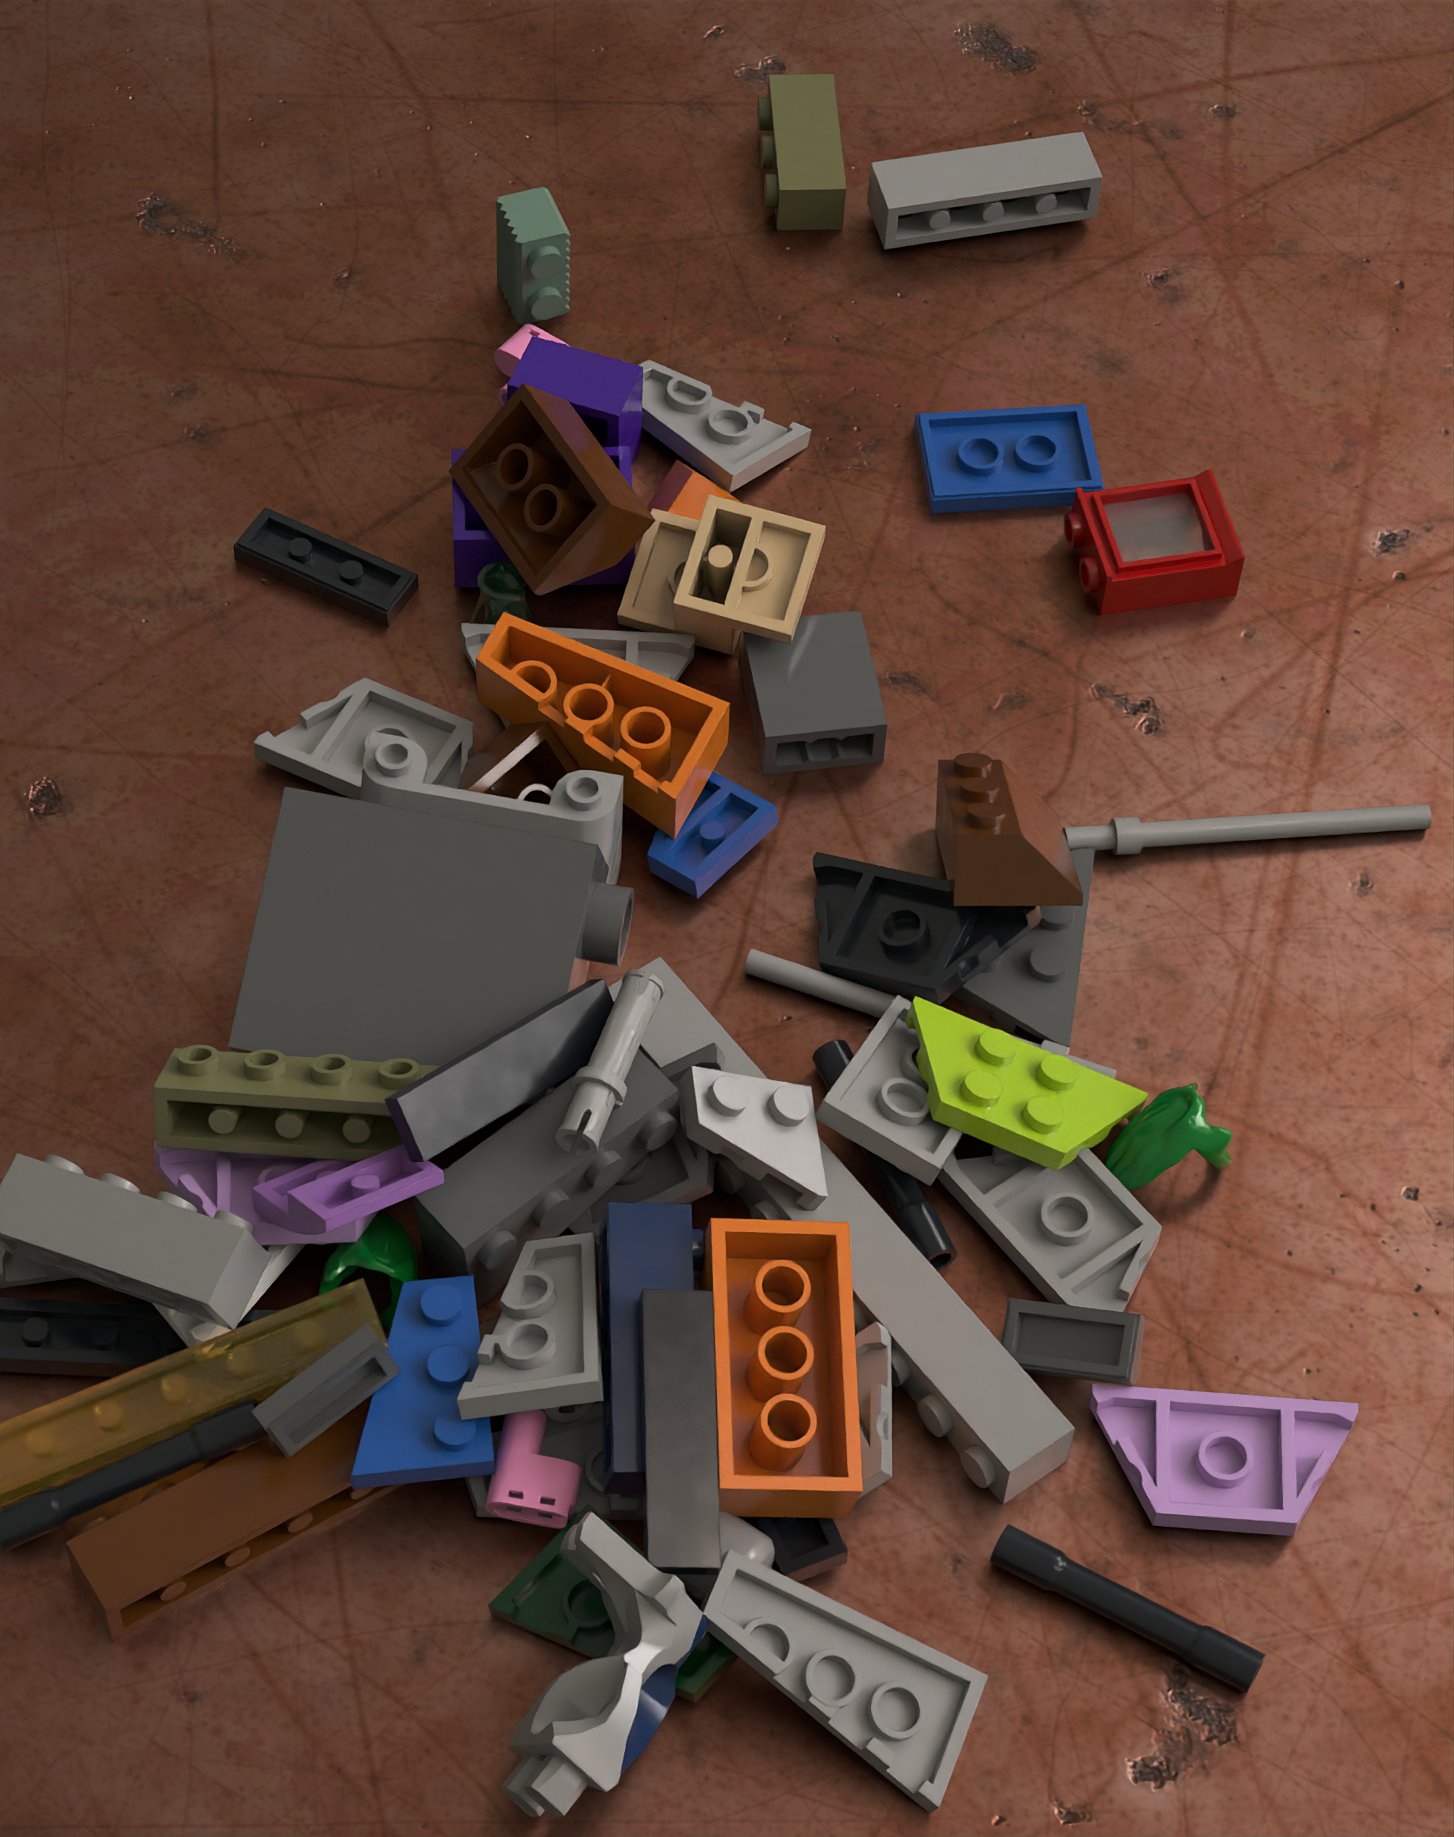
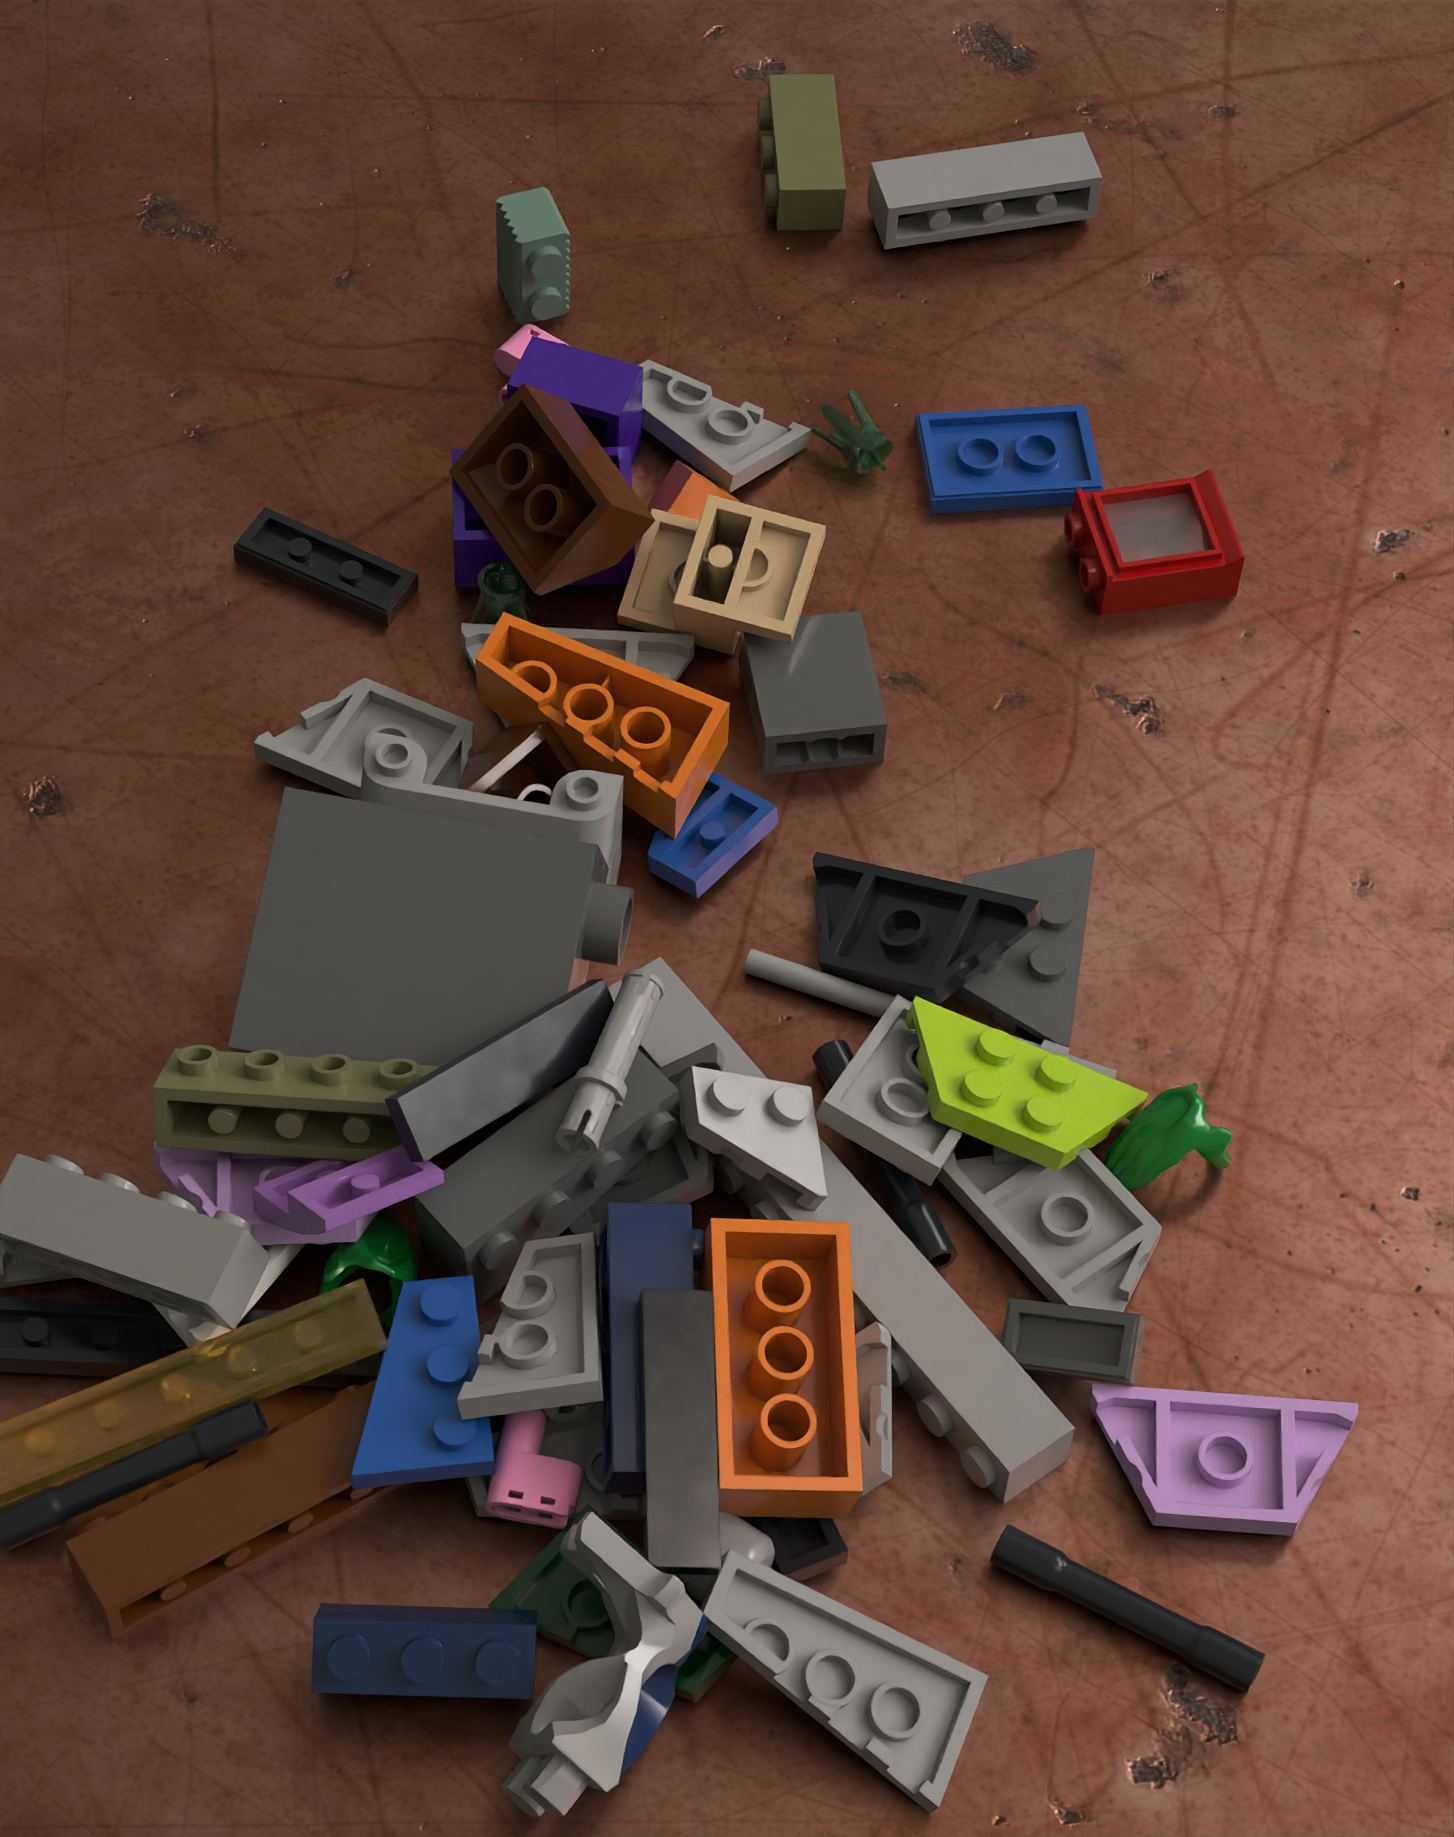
(326, 1390): dark grey tile -> none
(424, 1651): none -> dark blue brick
(863, 448): none -> clear green piece
(1000, 838): reddish brown slope -> none
(1129, 835): light grey bar -> none

